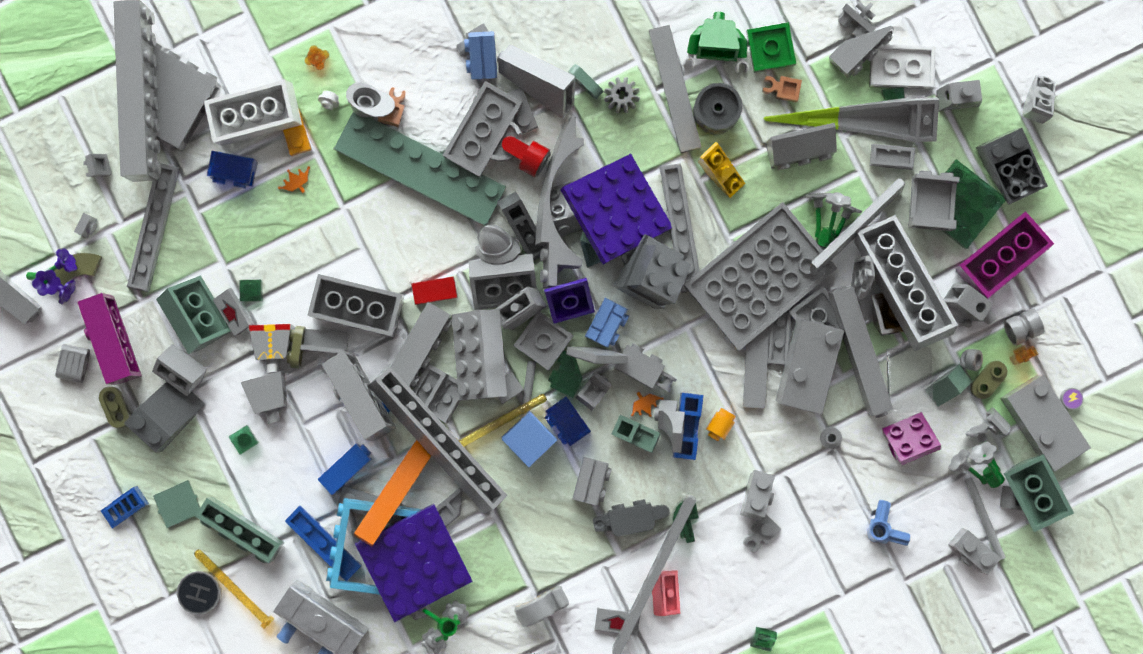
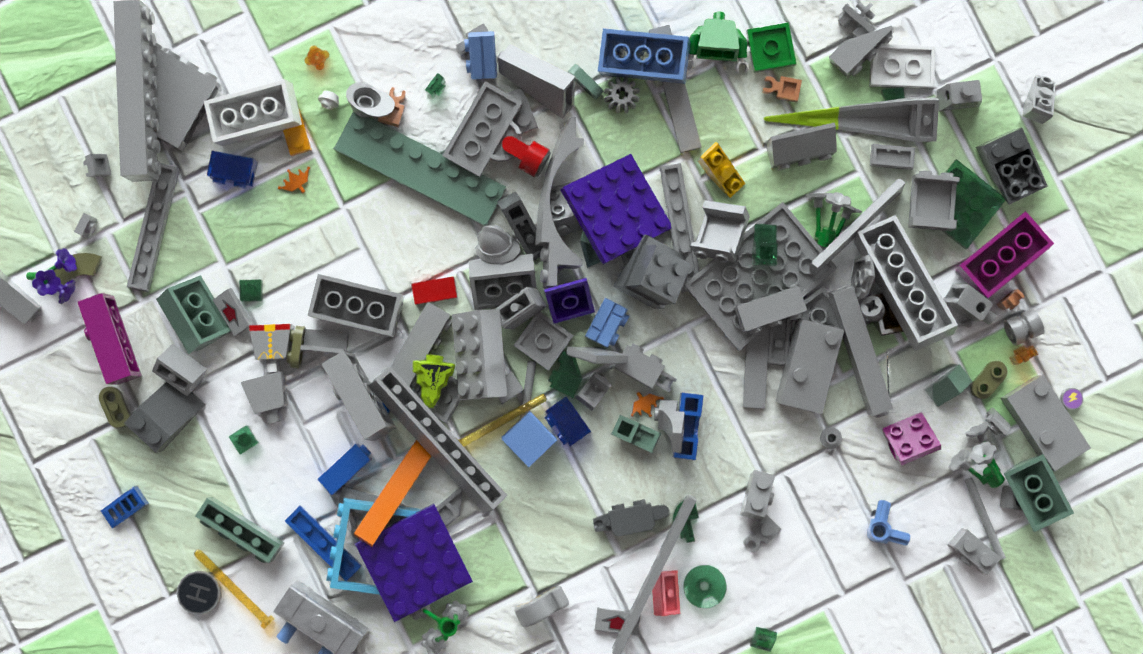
(72, 363): light grey piece -> none
(177, 504): sand green piece -> none
(432, 376): none -> lime rock
(436, 86): none -> clear green plate
(591, 481): light grey brick -> none
(636, 44): none -> medium blue brick
(713, 594): none -> clear green dish
(717, 121): dark grey wheel -> none
(720, 424): light orange brick -> none
(721, 231): none -> light grey panel
(764, 245): none -> clear green brick
(771, 309): none -> light grey brick
(875, 312): none -> light grey wheel
(971, 359): light grey tile -> none
(1011, 300): none -> nougat plate

